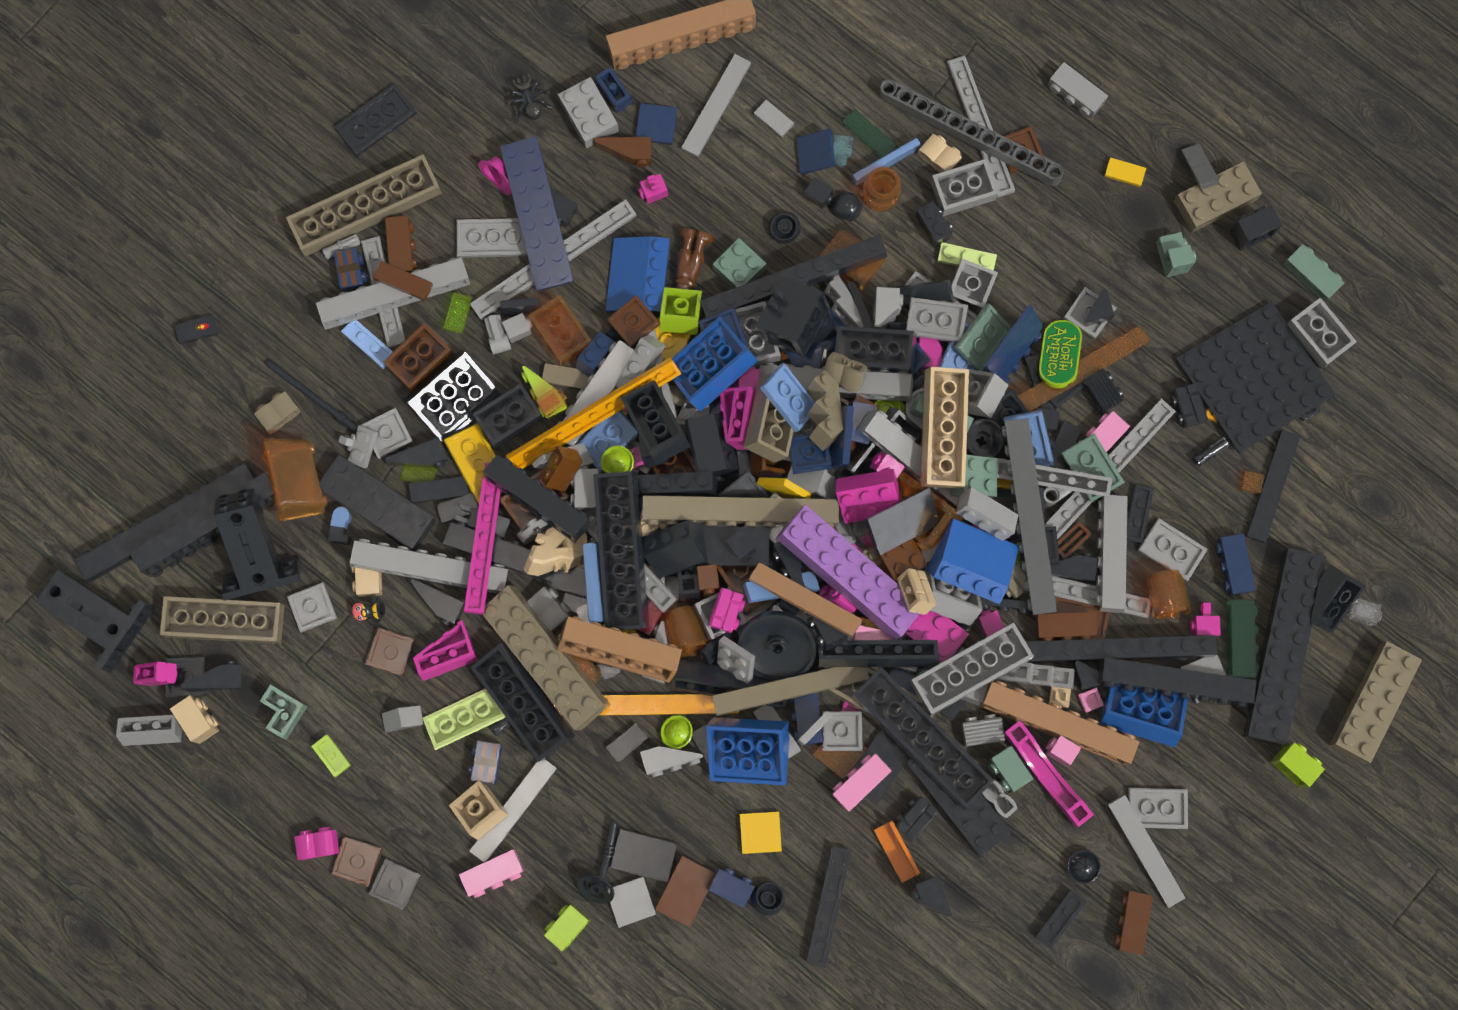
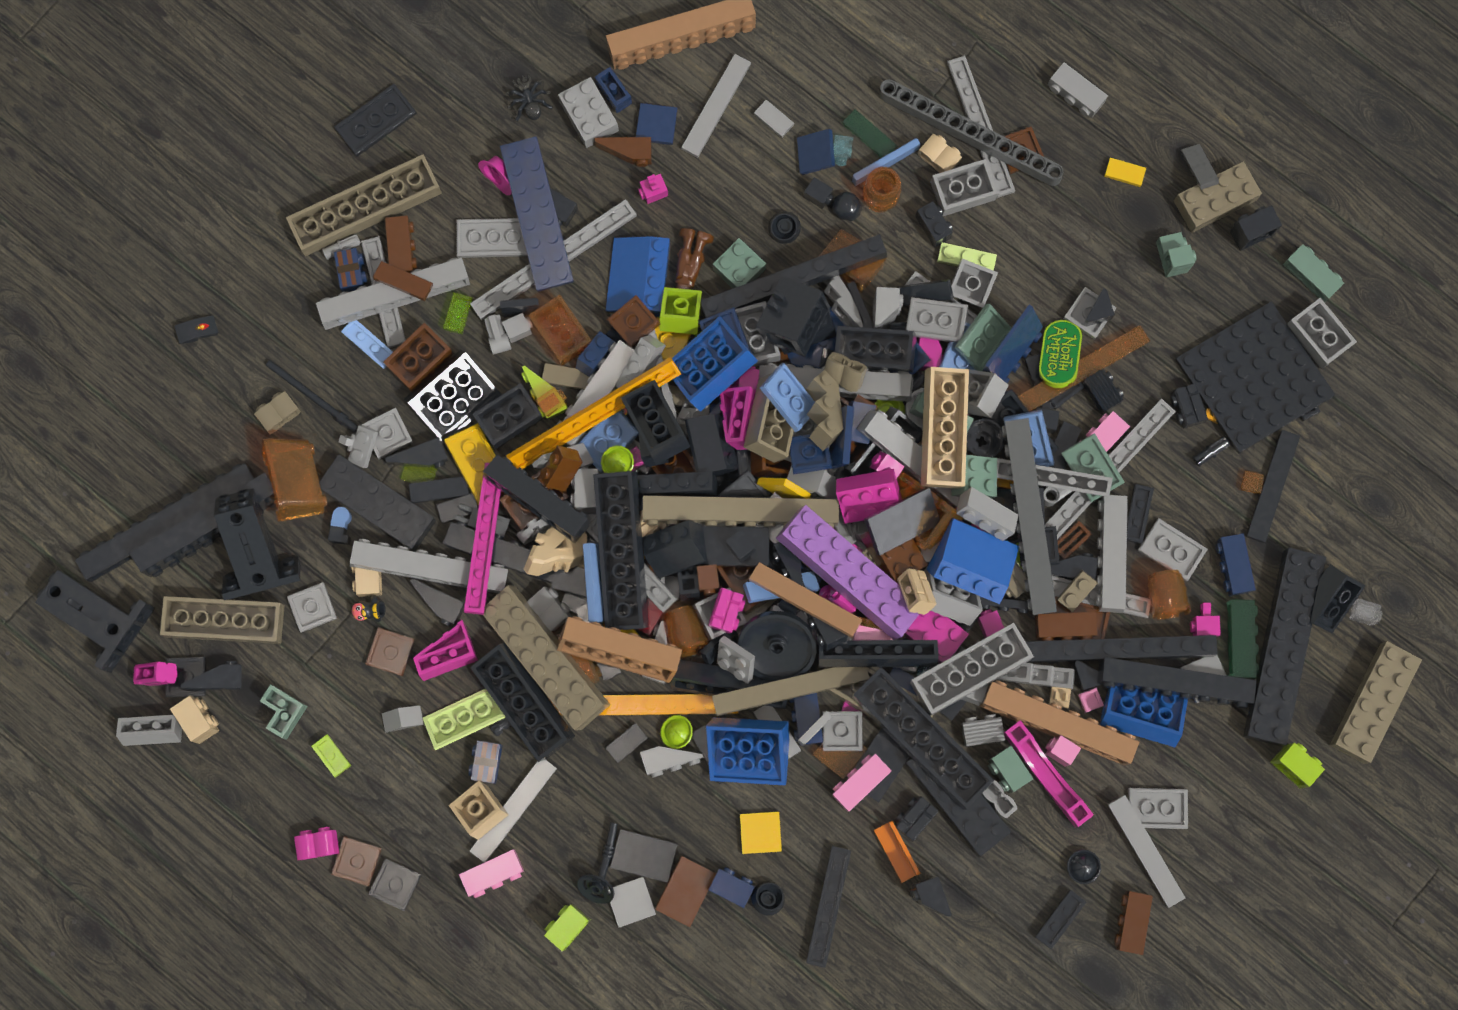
(1077, 590): none -> dark tan plate

